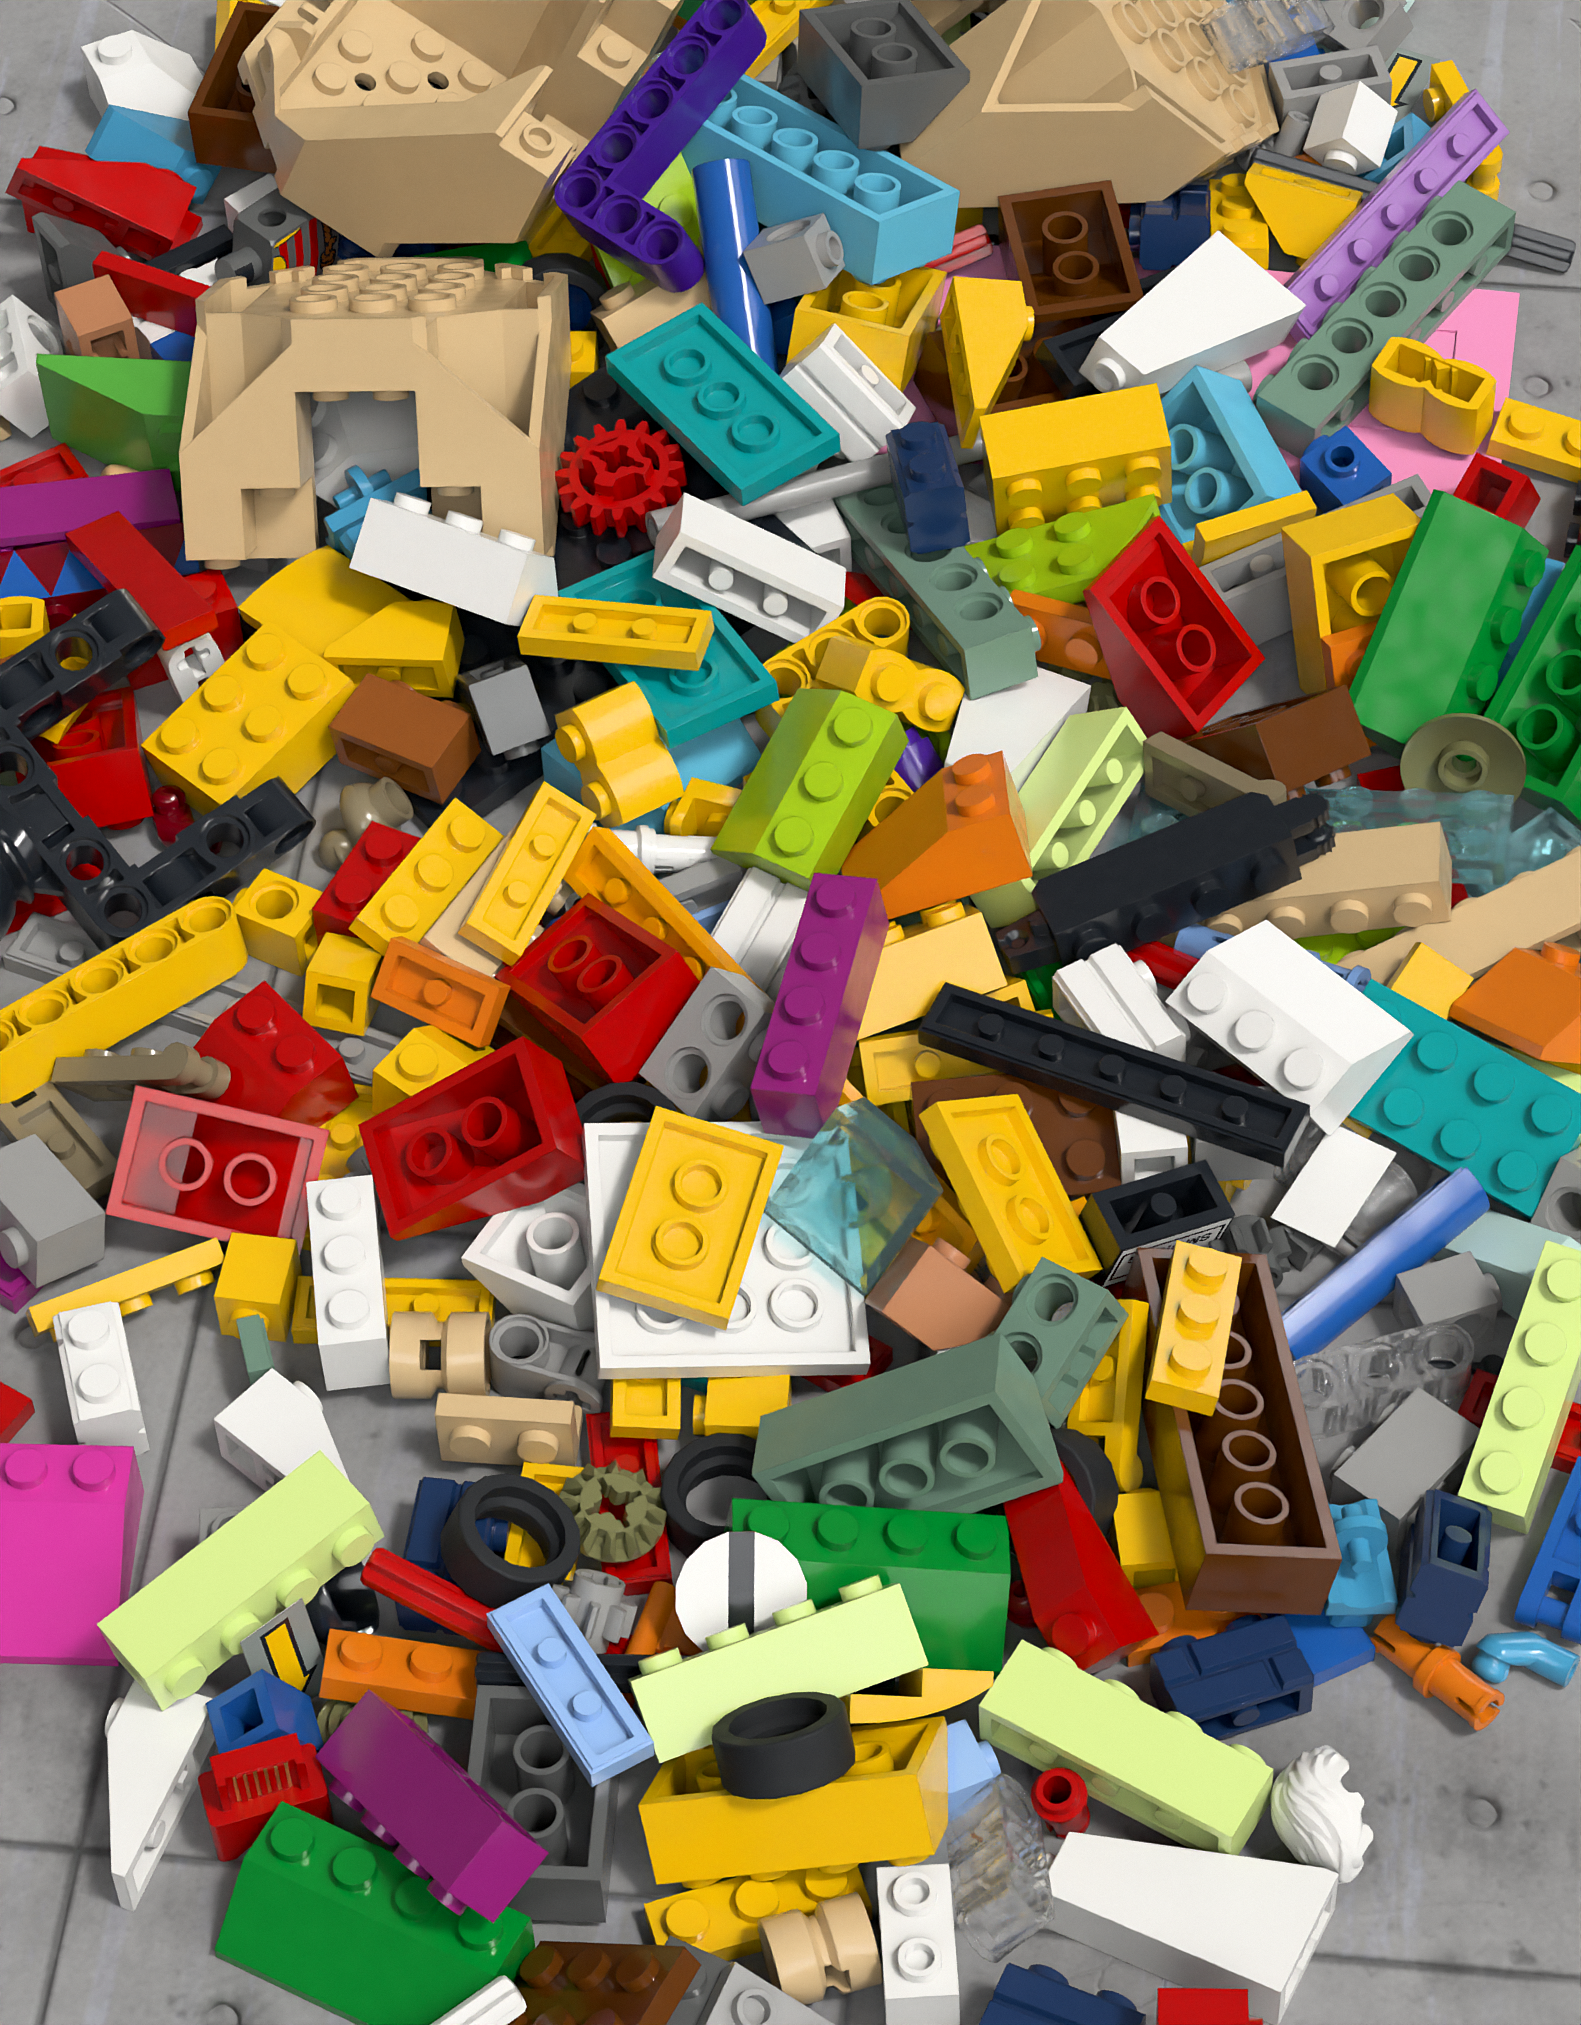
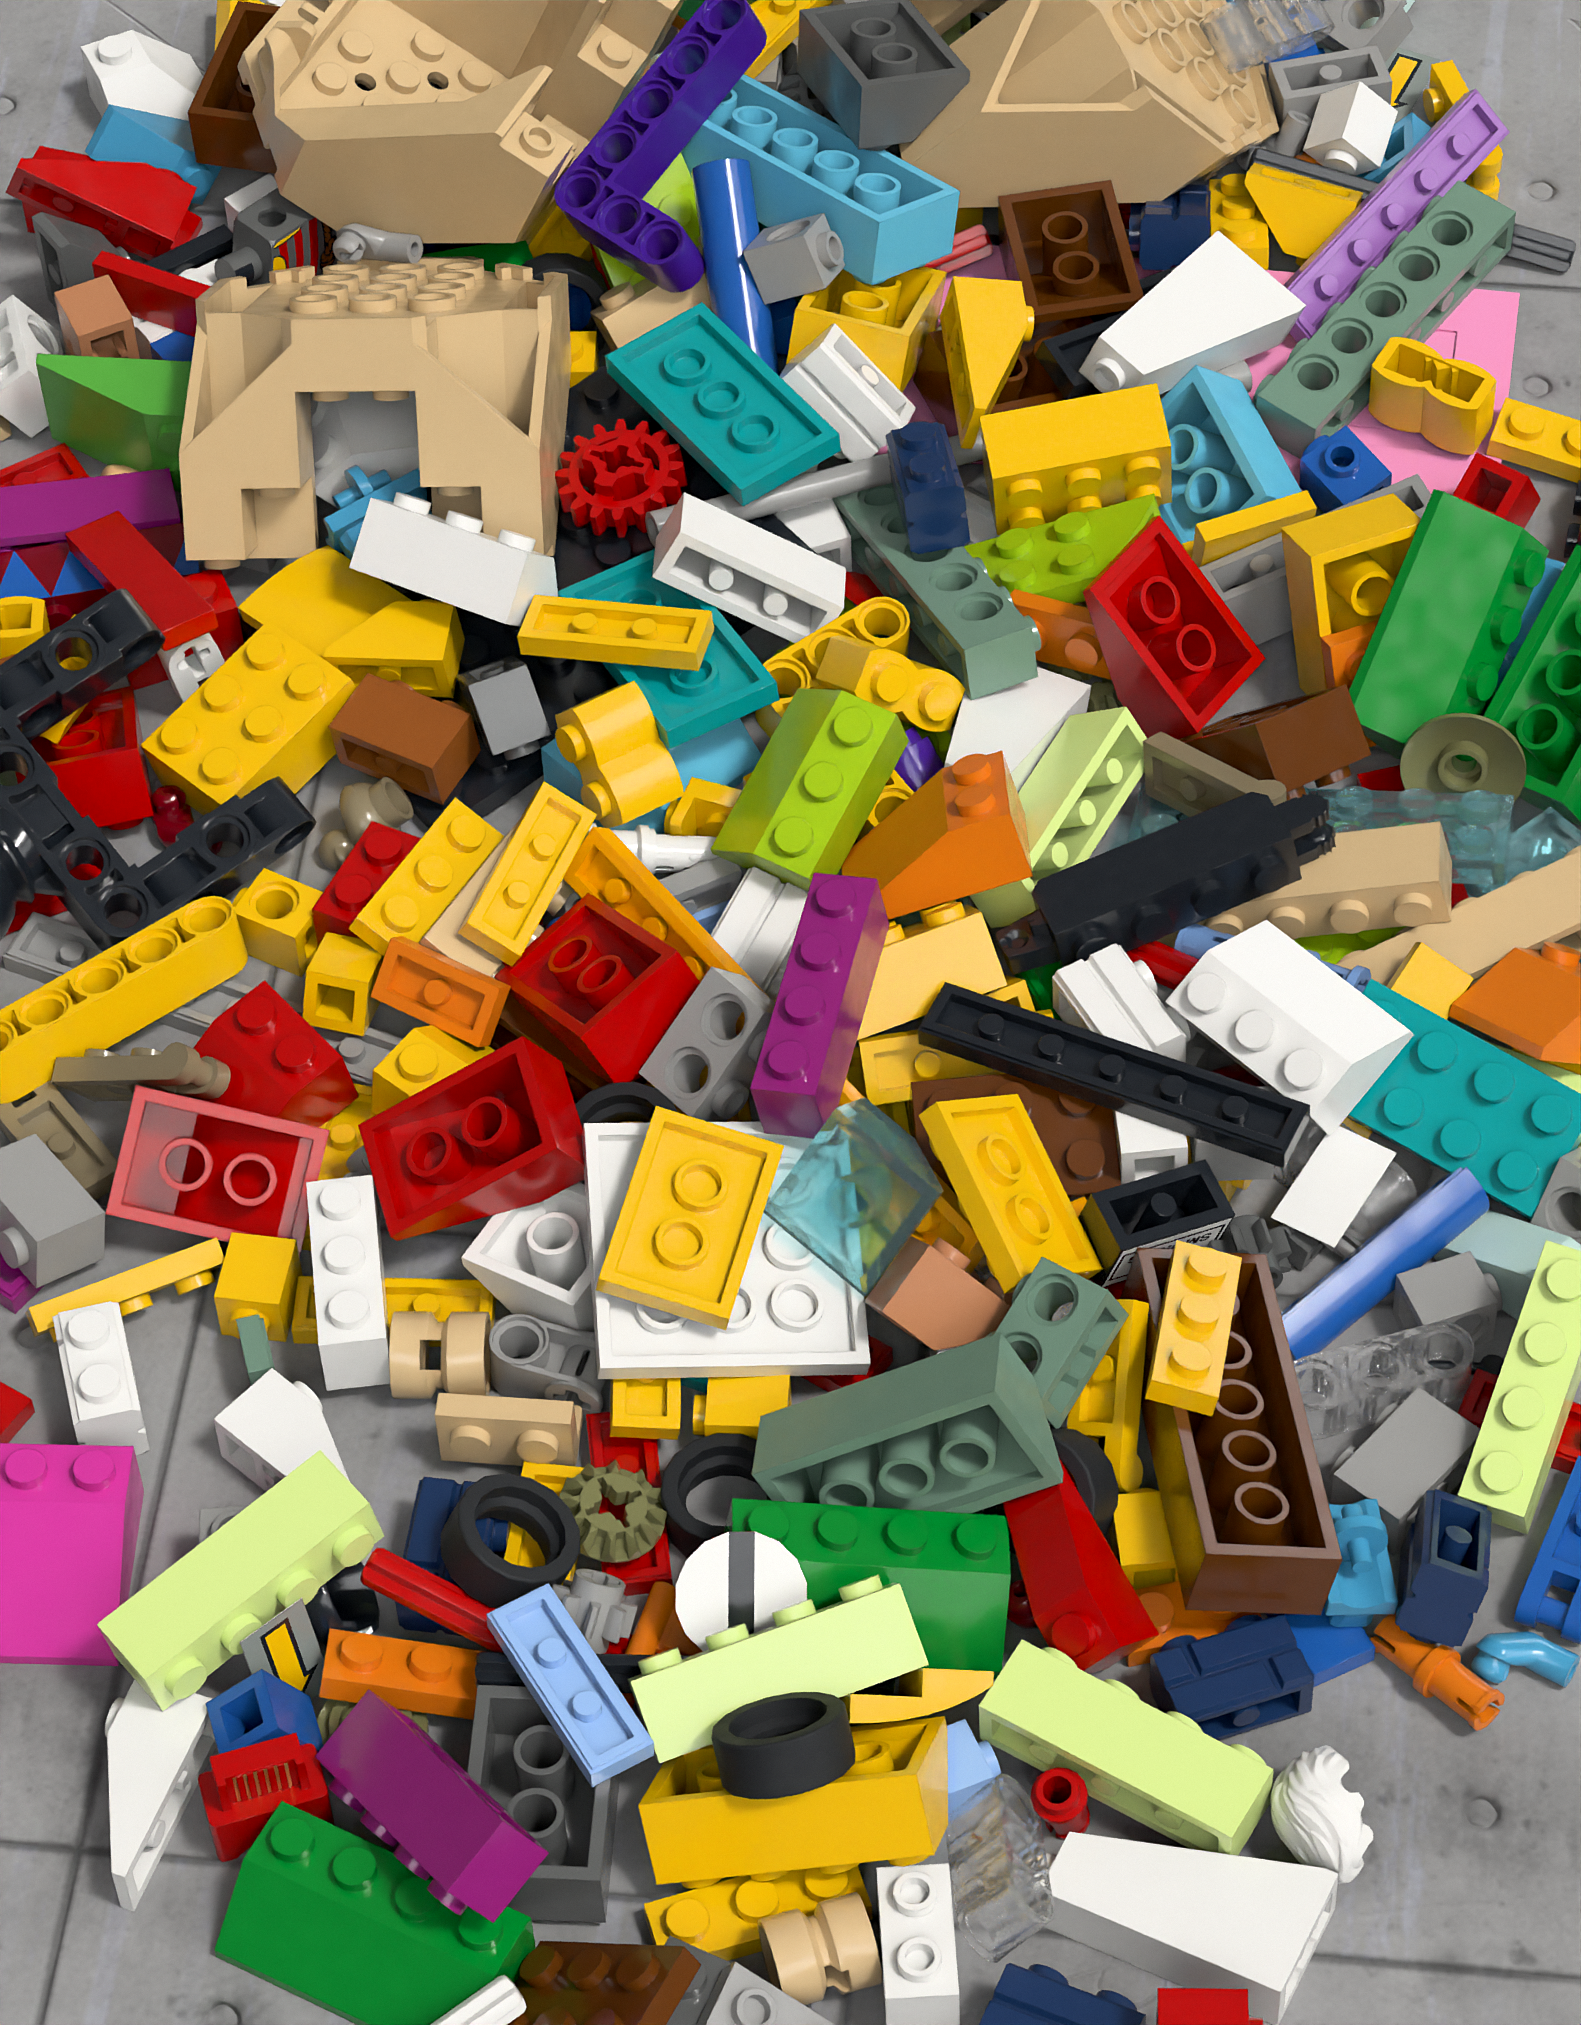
(362, 241): none -> light grey arm

